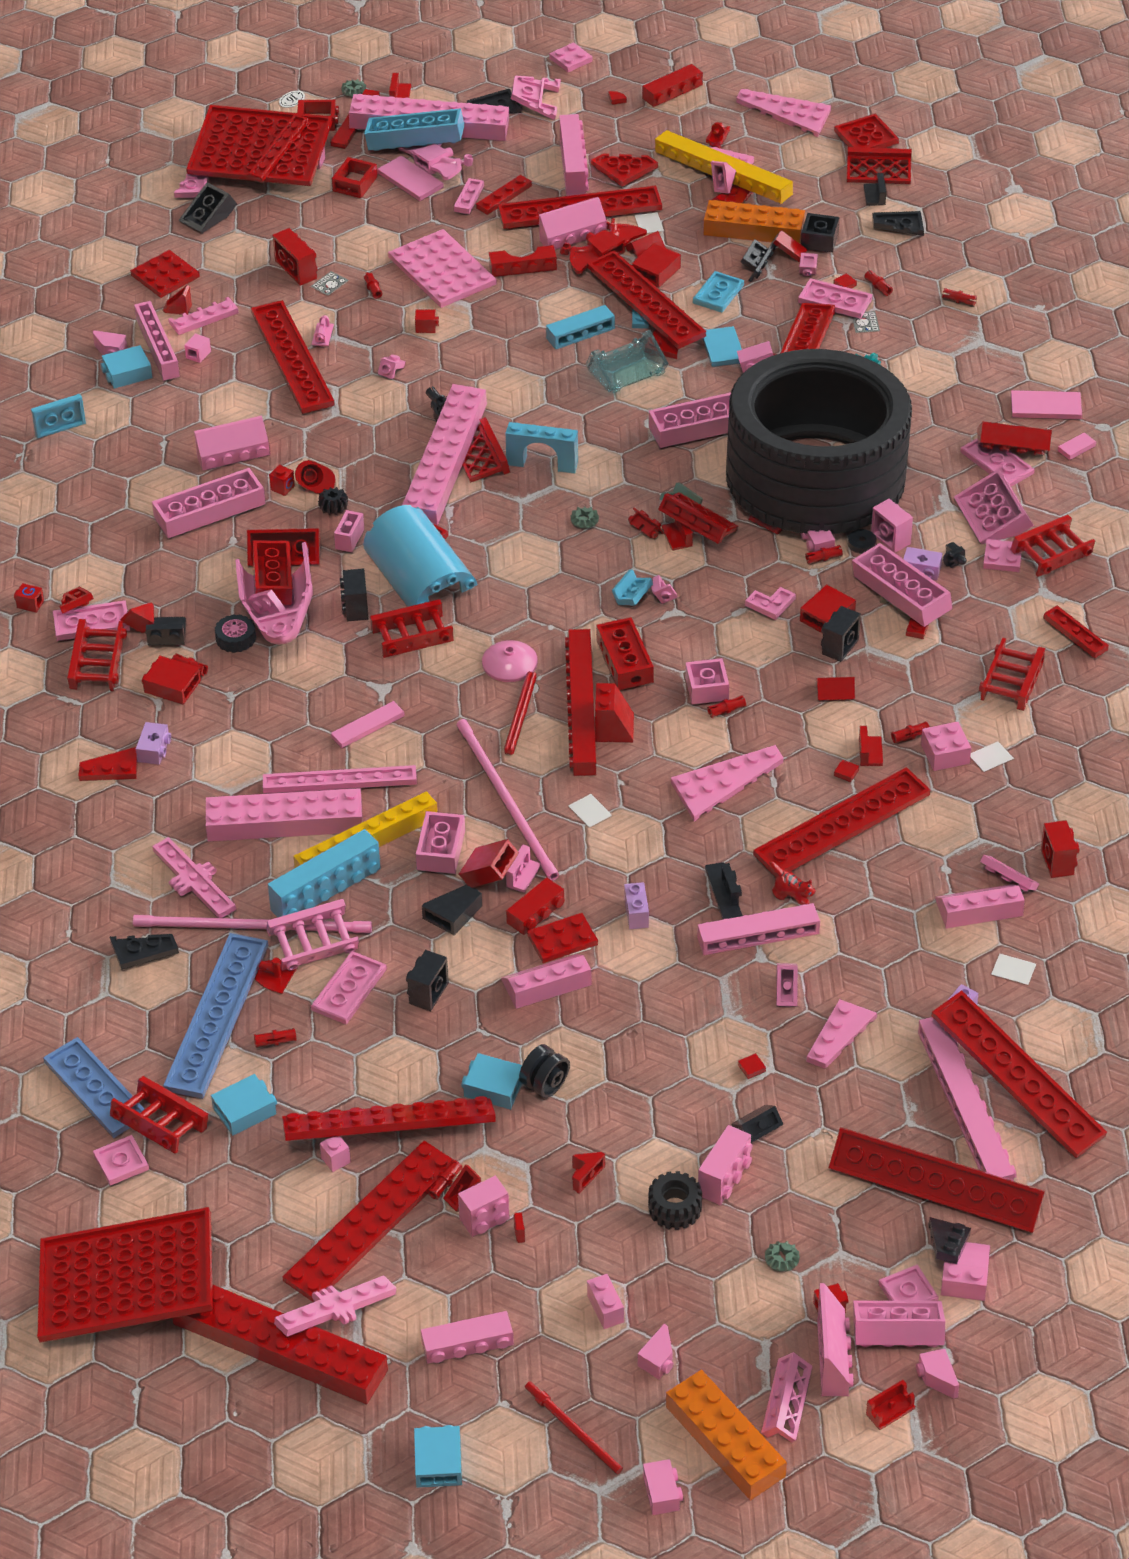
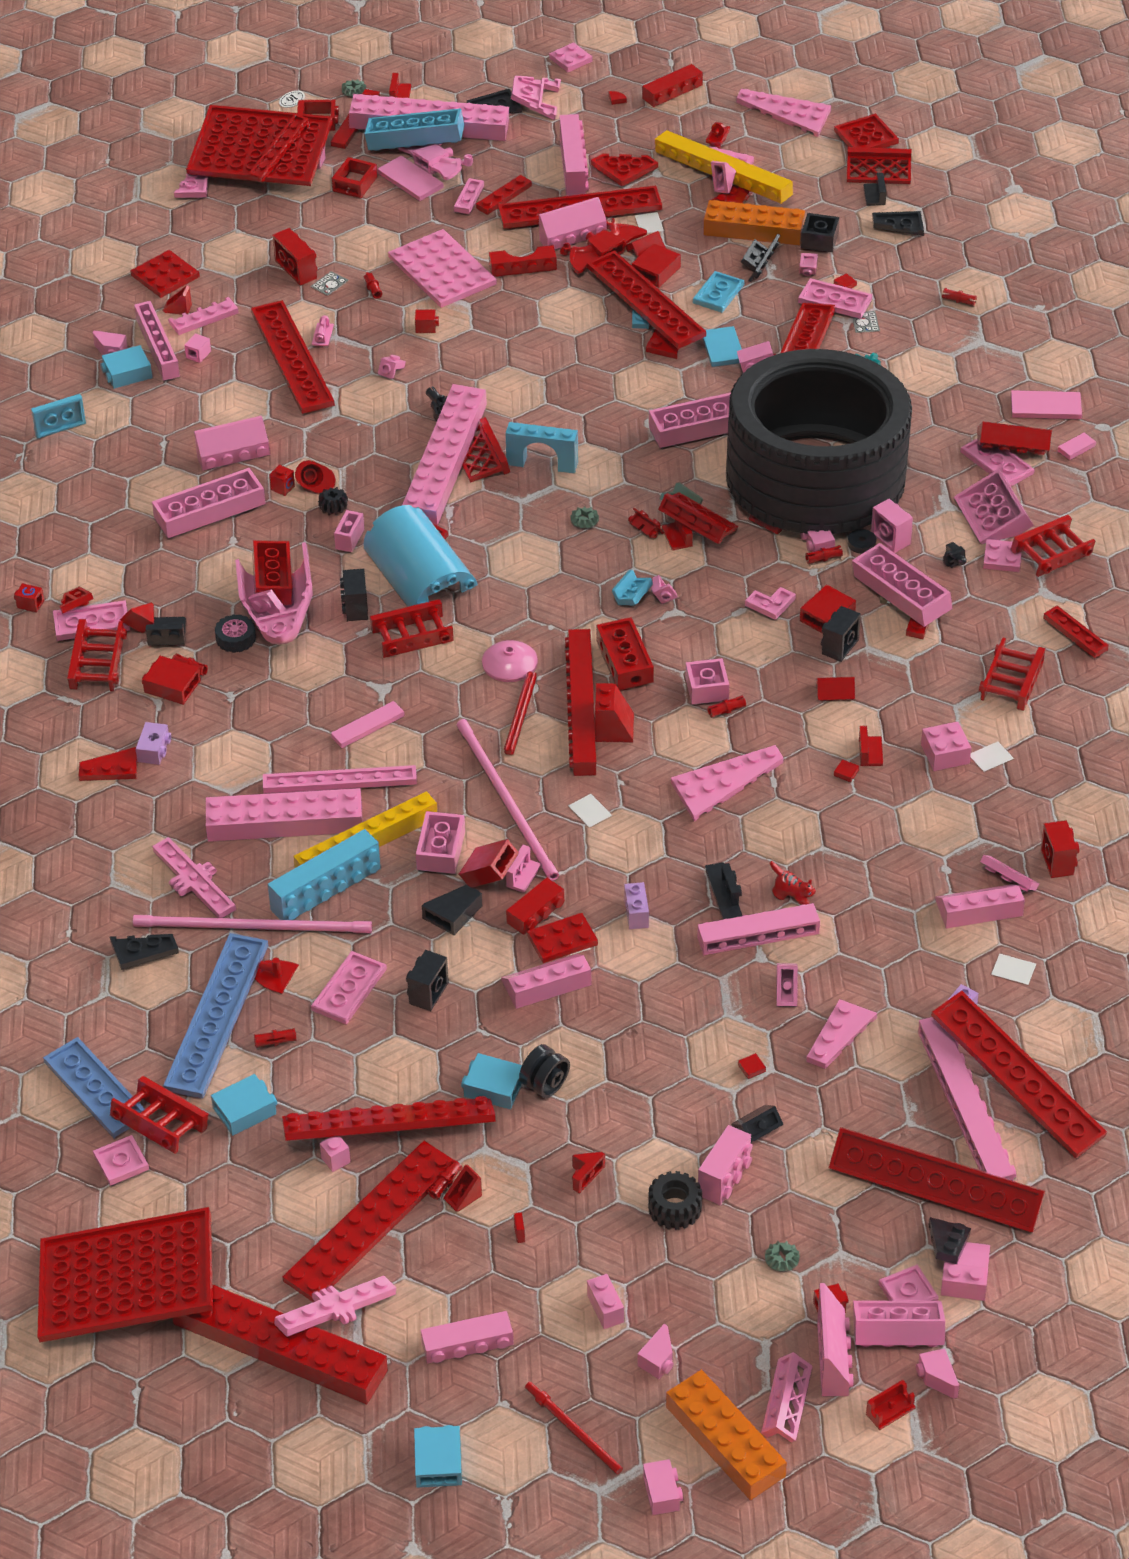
(208, 208): black slope -> none
(295, 538): red slope -> none
(316, 917): bright pink fence -> none
(483, 1206): bright pink brick -> none
(580, 327): medium azure brick -> none
(628, 363): clear light blue windscreen -> none
(789, 245): red tile -> none
(843, 821): red plate -> none
(878, 282): red pin -> none
(909, 732): red pin -> none
(925, 561): lavender brick -> none

